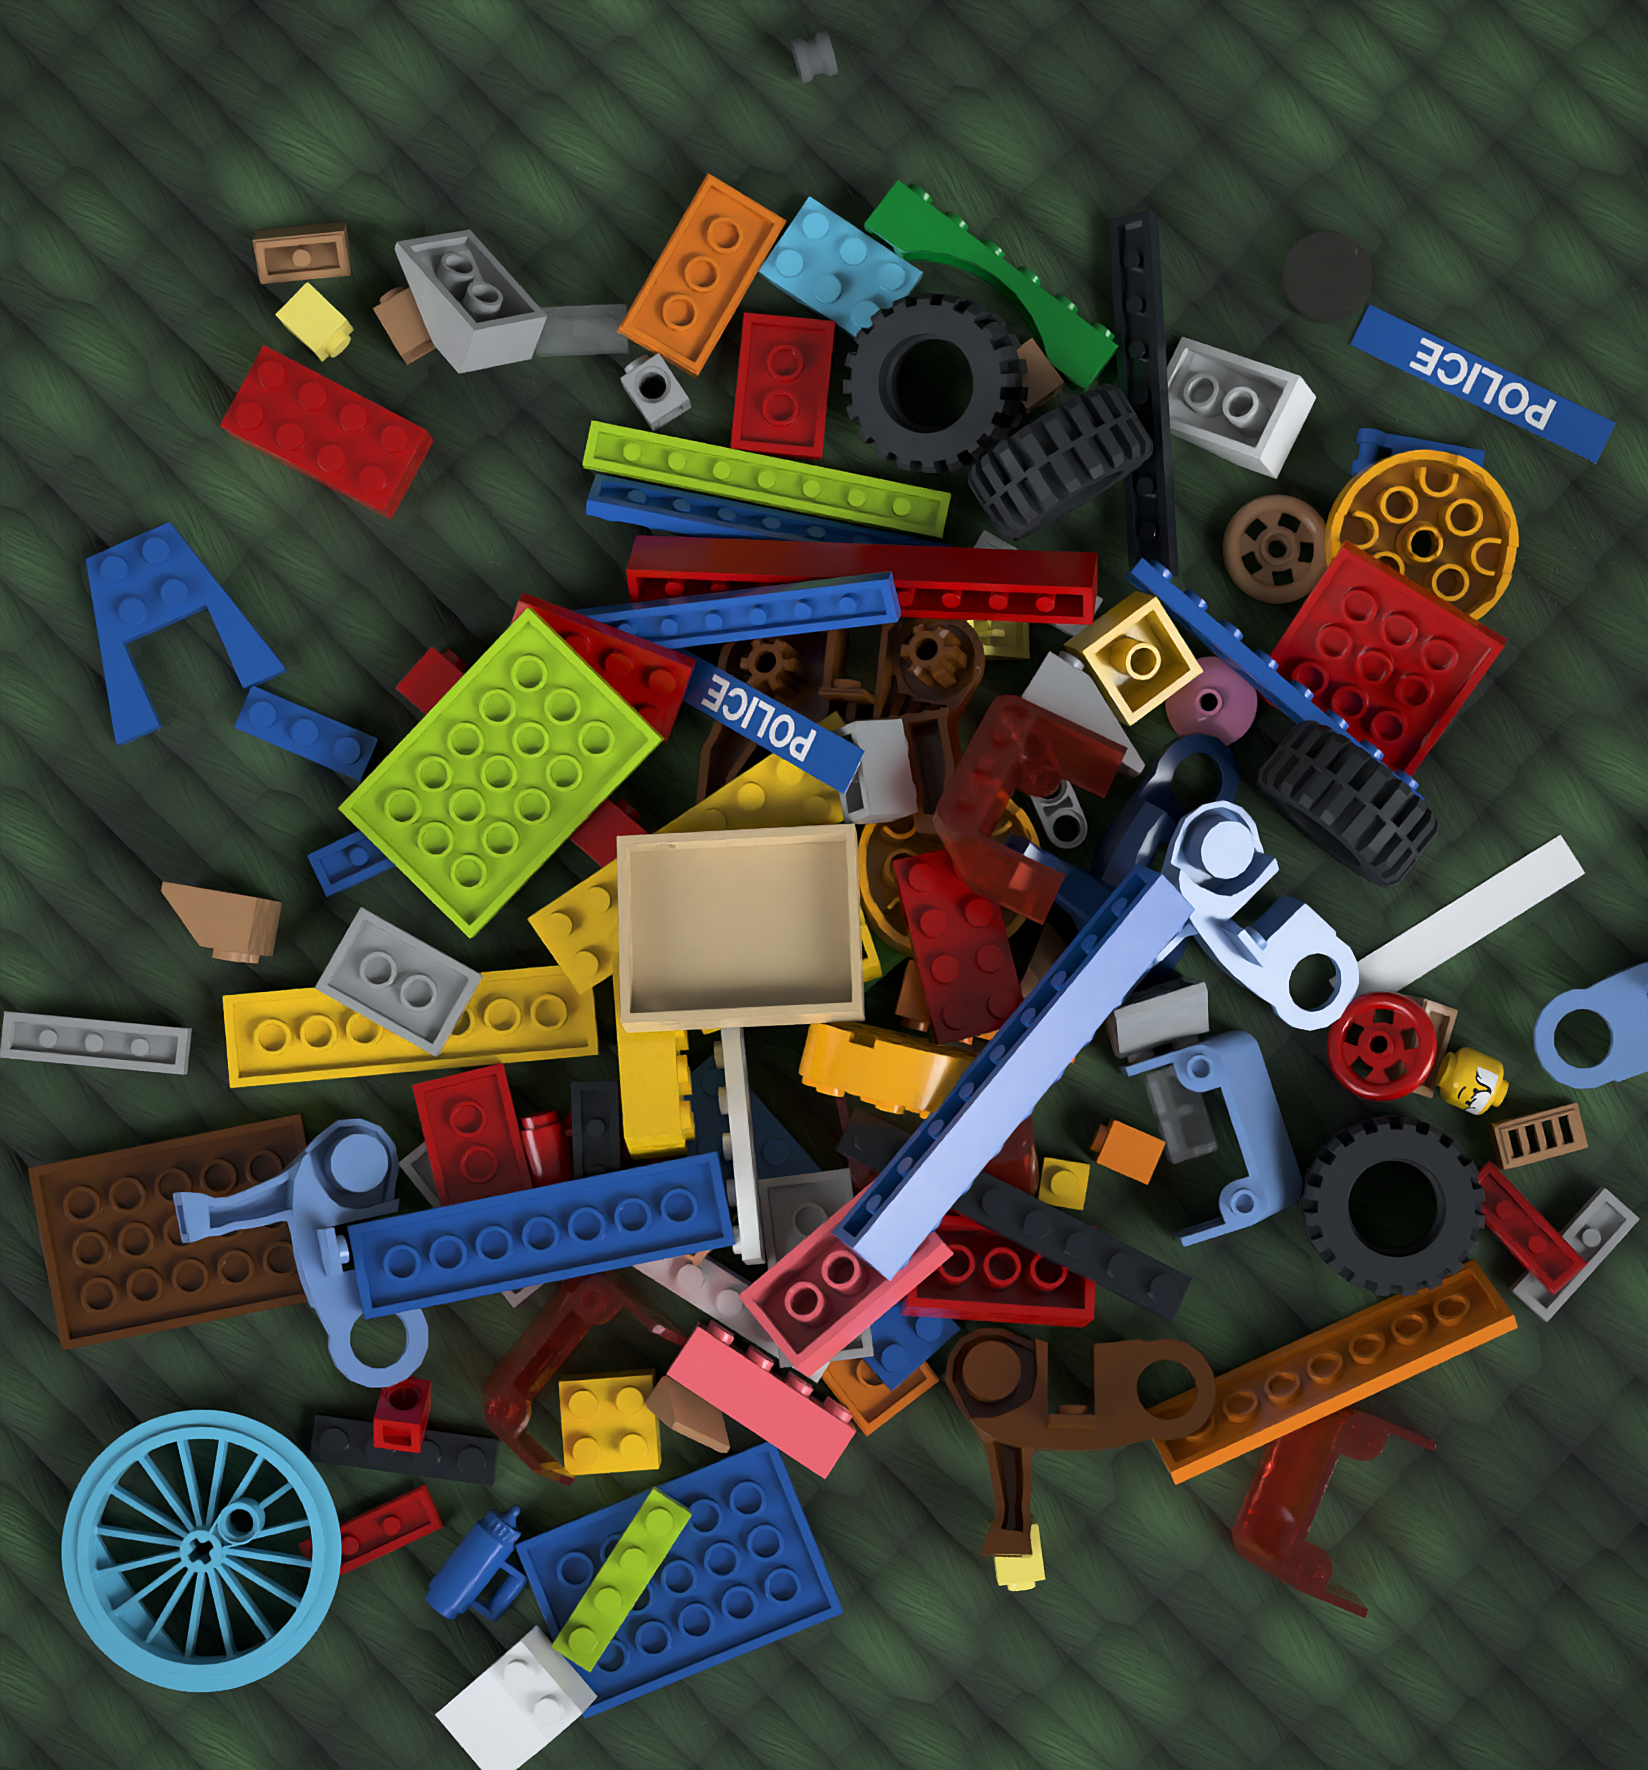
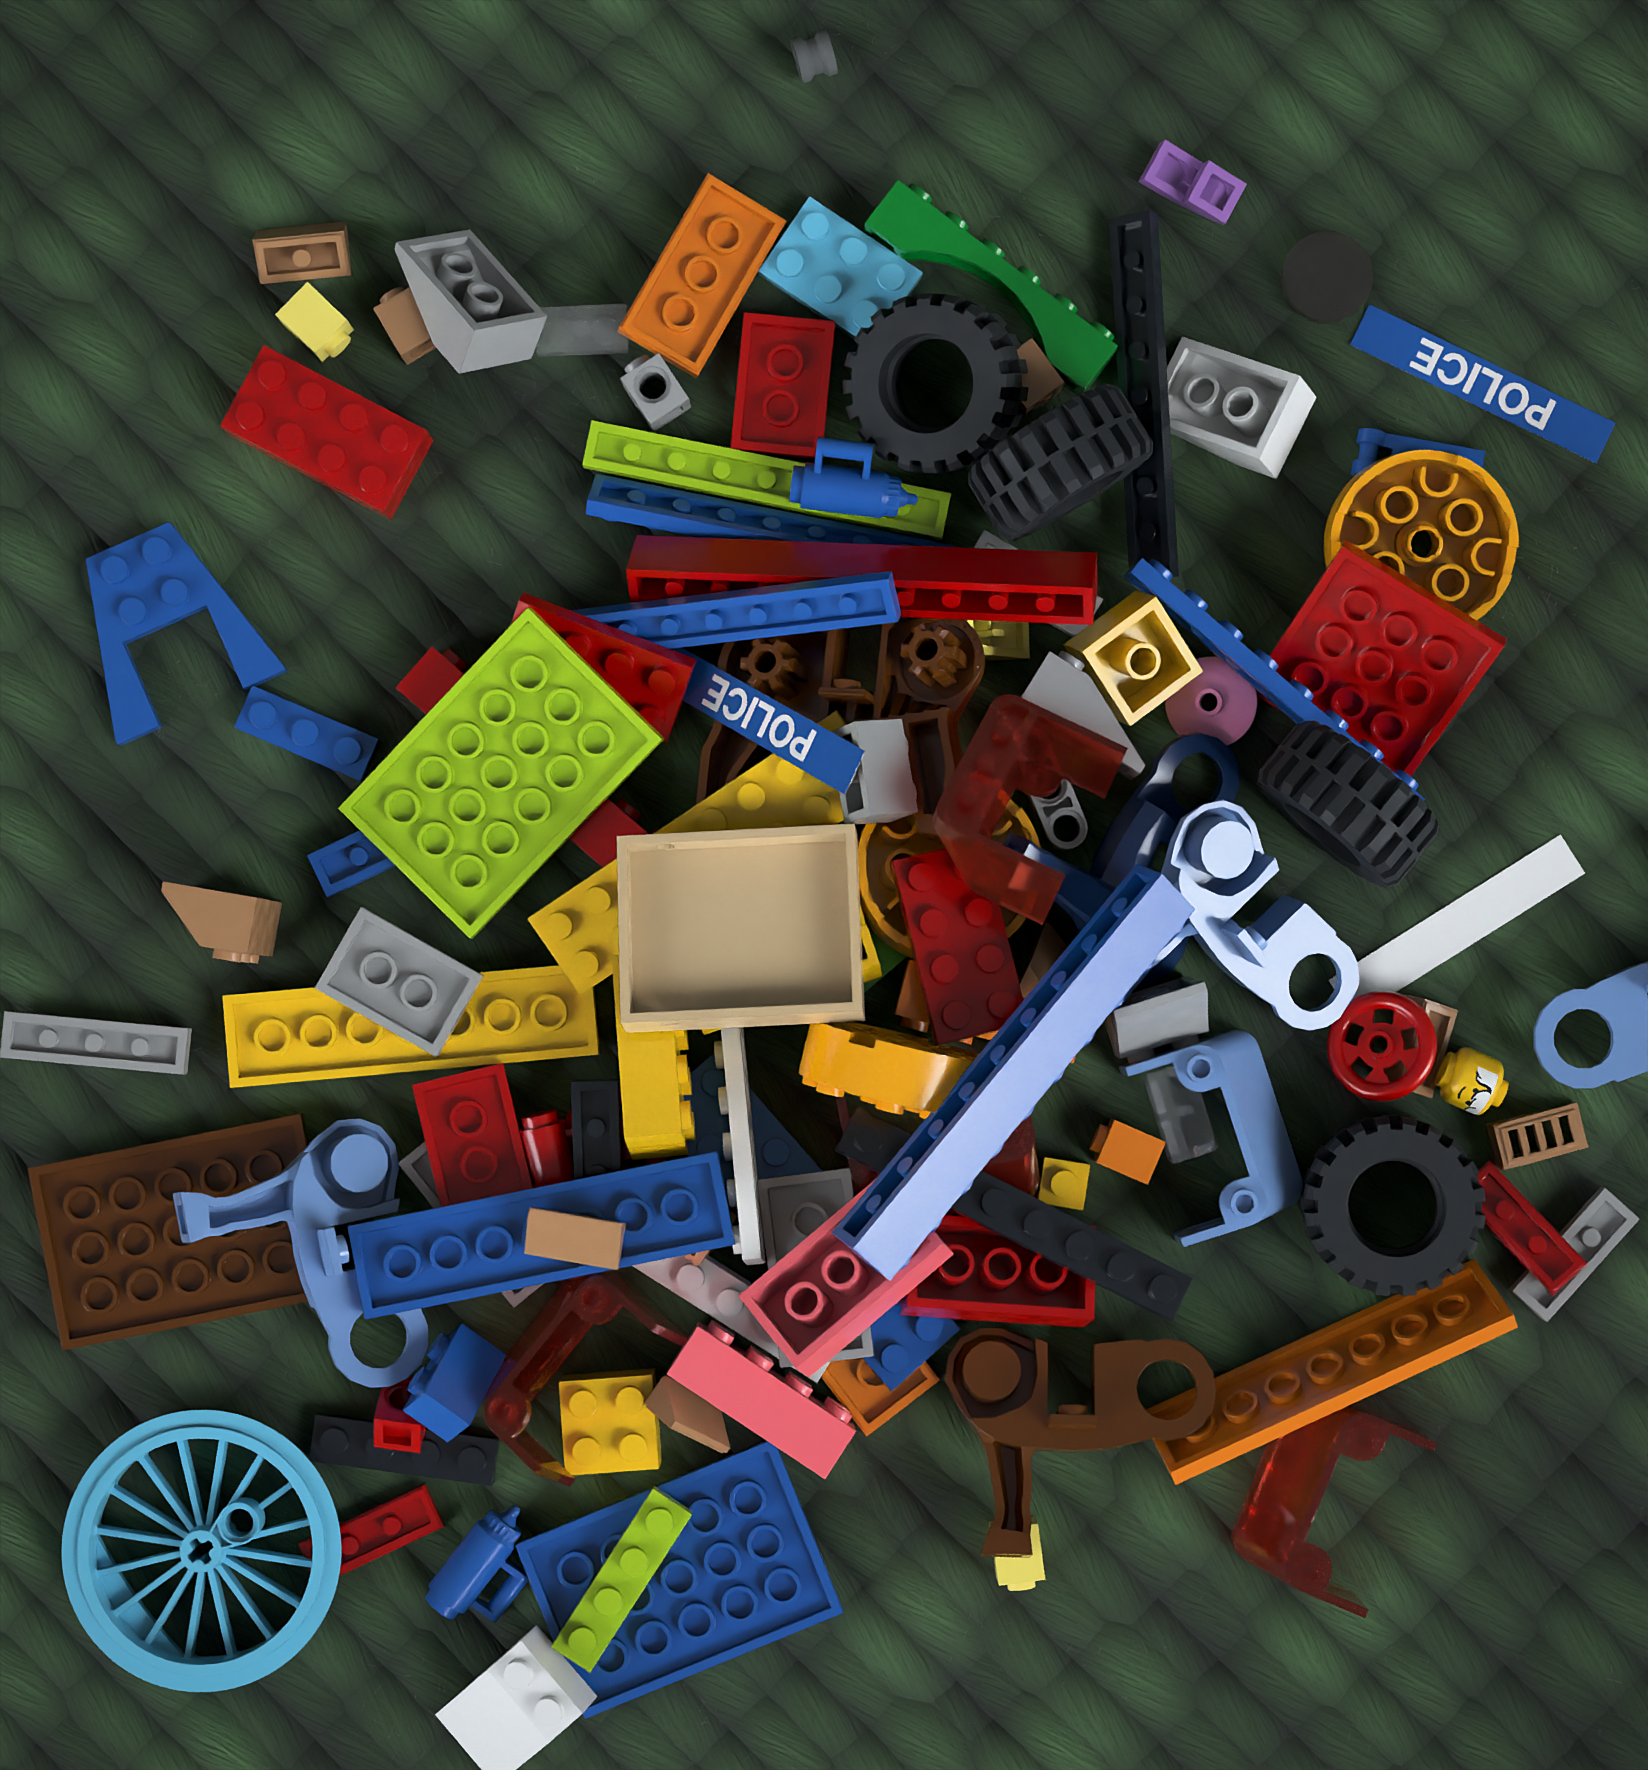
(453, 1382): none -> blue brick
(574, 1238): none -> medium nougat slope
(845, 488): none -> blue piece
(1192, 184): none -> medium lavender slope
(1238, 544): medium nougat plate -> none

